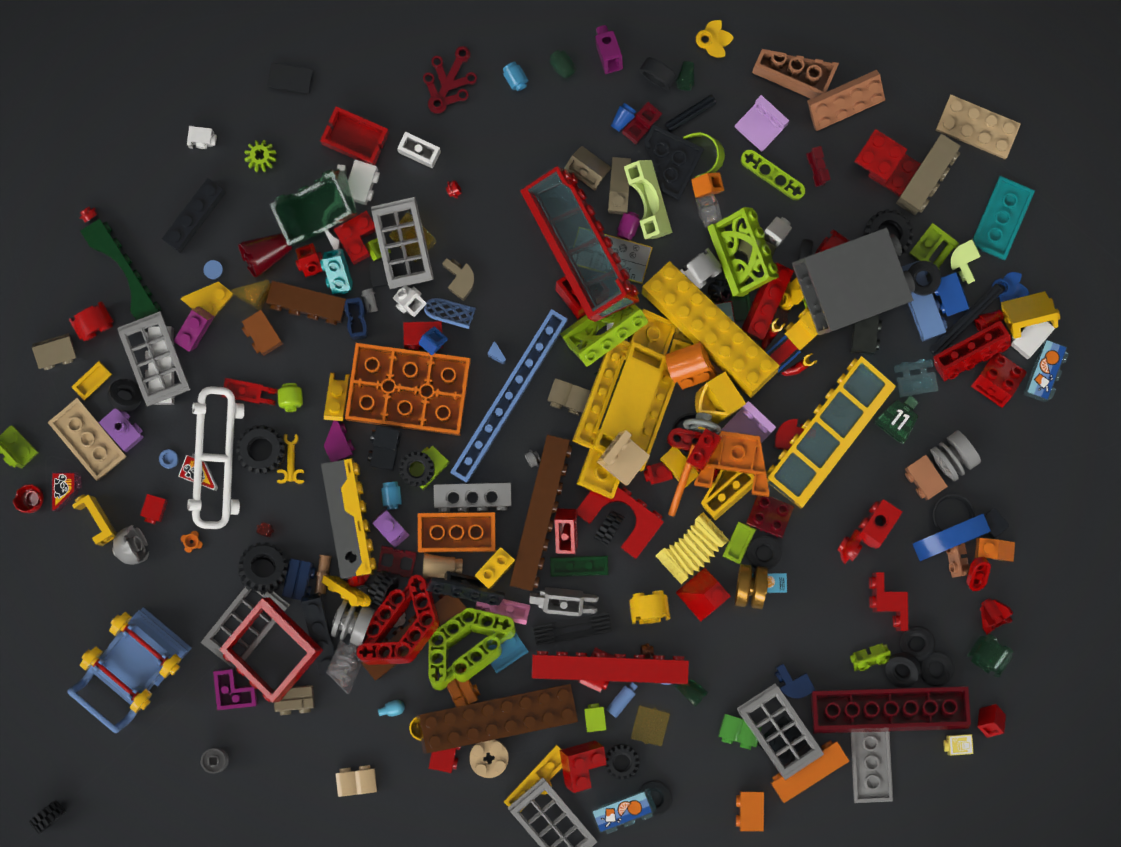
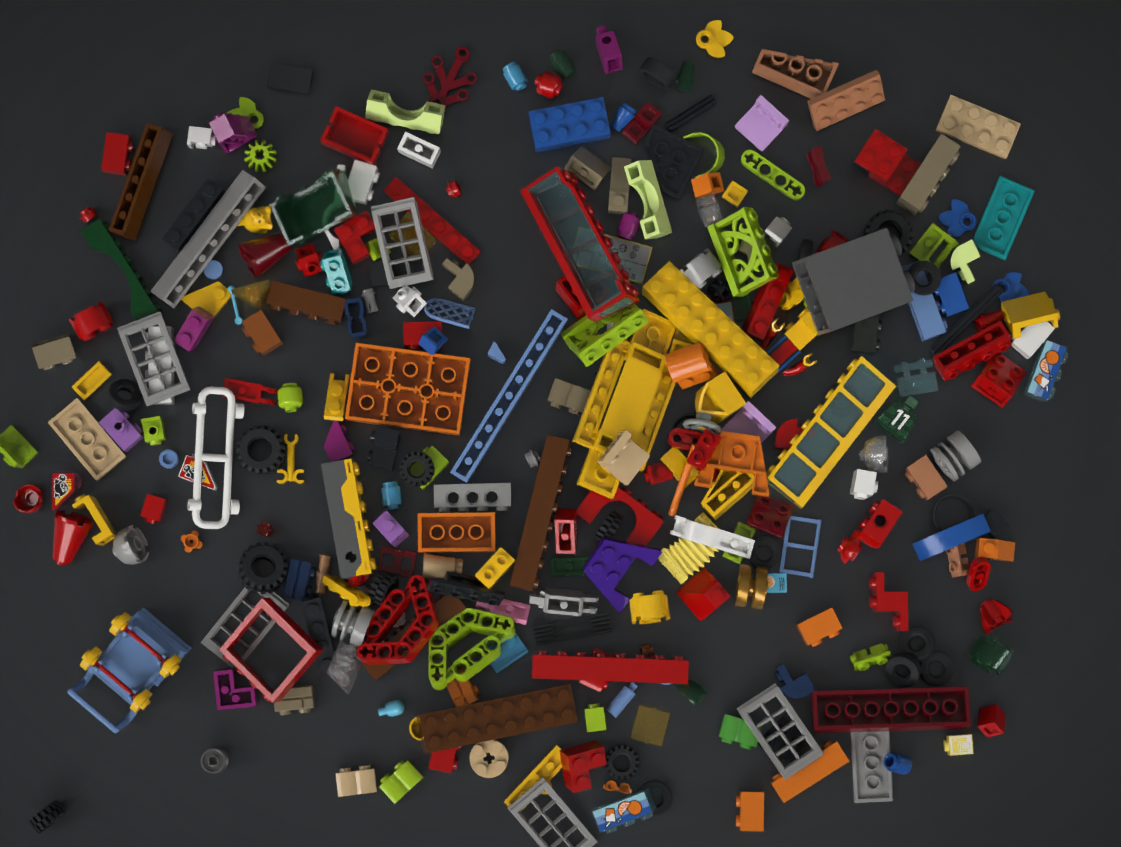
(69, 535): none -> red cone
(117, 154): none -> red brick
(140, 182): none -> reddish brown brick
(153, 422): none -> lime brick
(208, 239): none -> light grey brick
(232, 130): none -> magenta wedge
(238, 320): none -> medium azure hinge
(248, 108): none -> lime plate
(257, 220): none -> yellow animal
(383, 109): none -> yellowish green arch
(400, 781): none -> lime brick
(435, 223): none -> red plate
(548, 84): none -> red head
(569, 124): none -> blue brick
(611, 562): none -> dark purple wing
(624, 787): none -> orange piece
(712, 537): none -> white piece
(734, 194): none -> yellow plate
(814, 548): none -> medium blue window
(819, 626): none -> orange brick
(863, 484): none -> white brick
(875, 454): none -> clear cylinder
(898, 763): none -> blue brick
(954, 218): none -> blue plate

